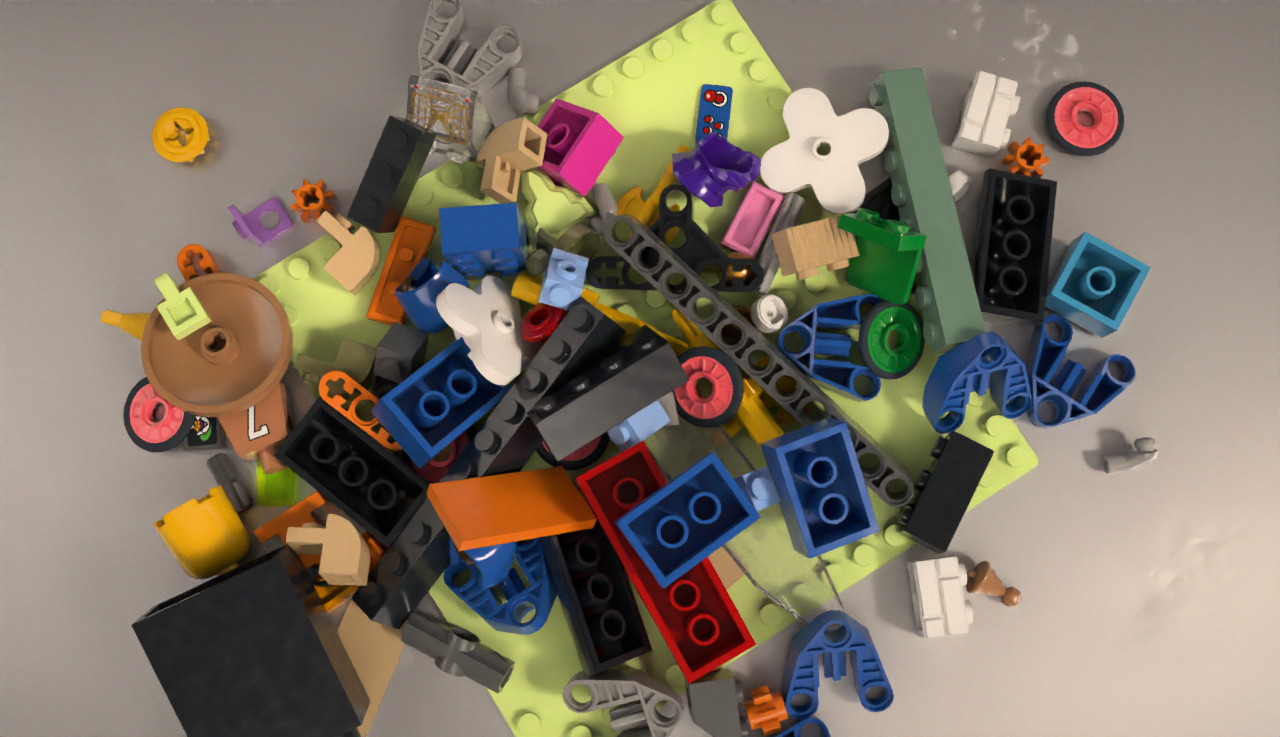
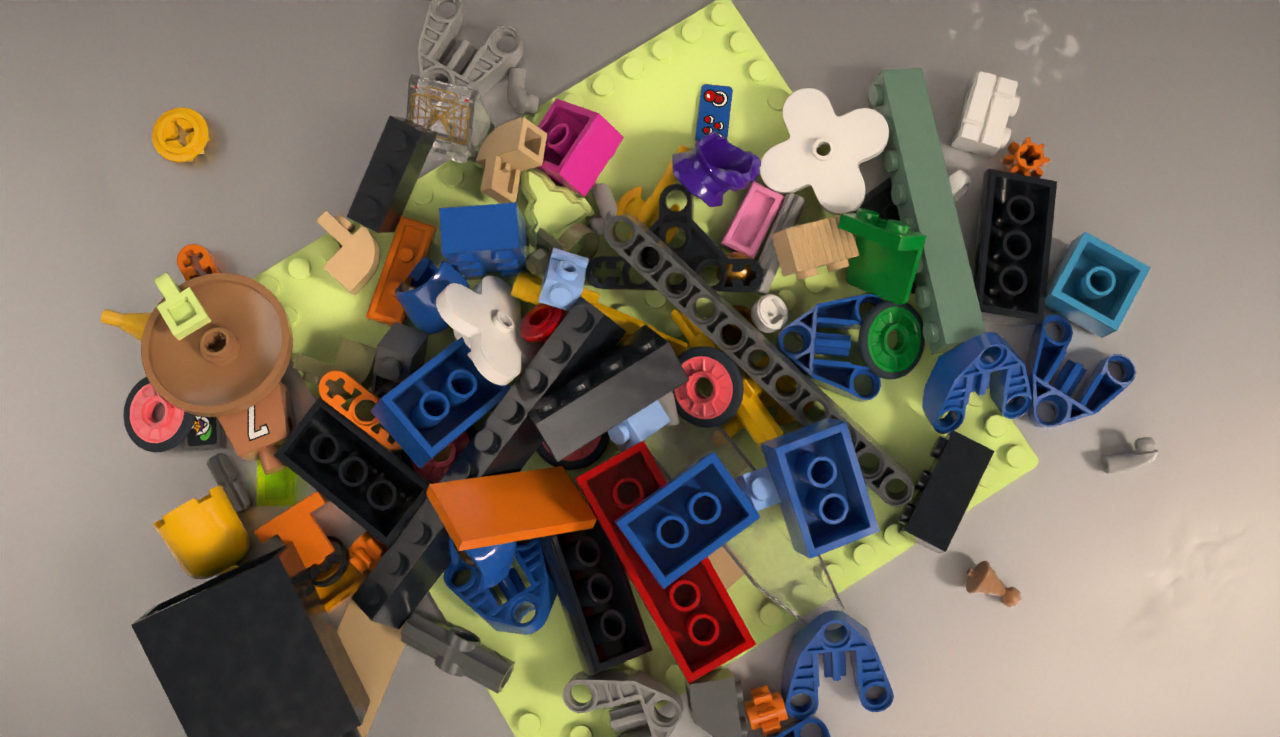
(250, 226): medium lavender bracket -> none
(313, 192): orange gear -> none
(341, 547): tan brick -> none
(939, 597): white brick -> none
(1074, 137): coral wheel -> none

